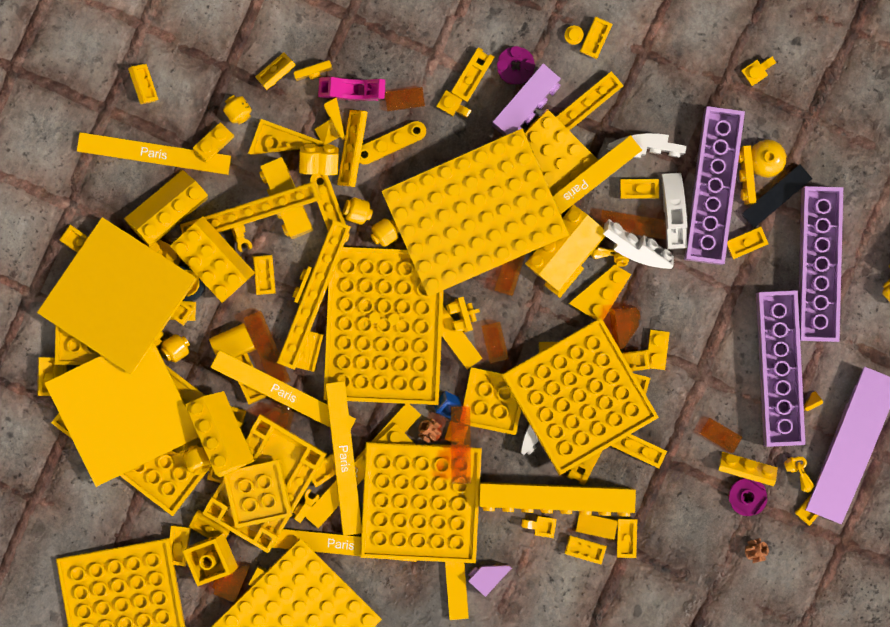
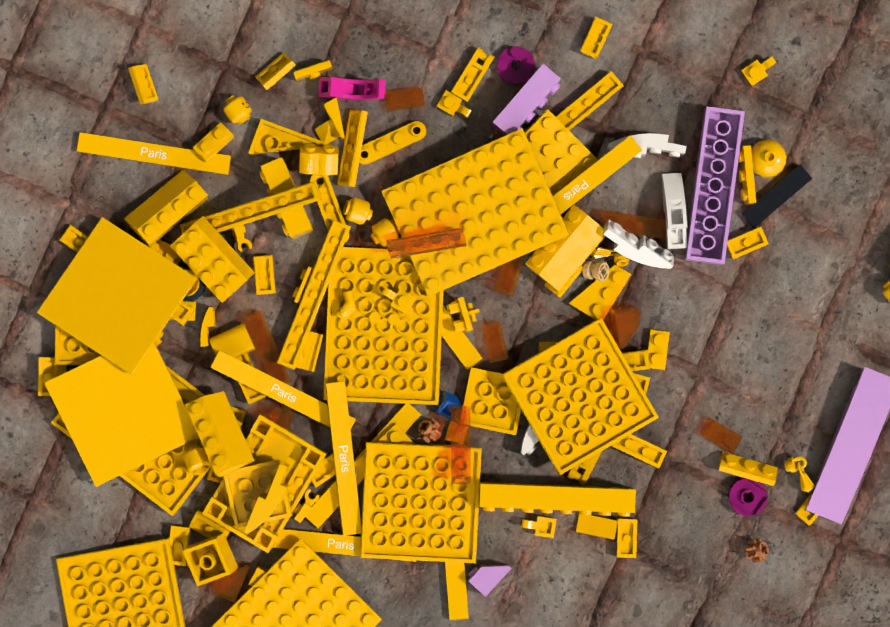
(175, 348): yellow head -> none
(208, 321): none -> yellow slope
(264, 505): none -> yellow slope
(348, 307): none -> yellow arm
(401, 300): none -> yellow plate
(426, 243): none -> clear orange plate
(574, 35): yellow plate -> none
(585, 549): yellow plate -> none
(595, 270): none -> tan wheel
(639, 188): yellow plate -> none
(780, 368): lavender brick -> none
(813, 401): yellow slope -> none
(820, 263): lavender brick -> none

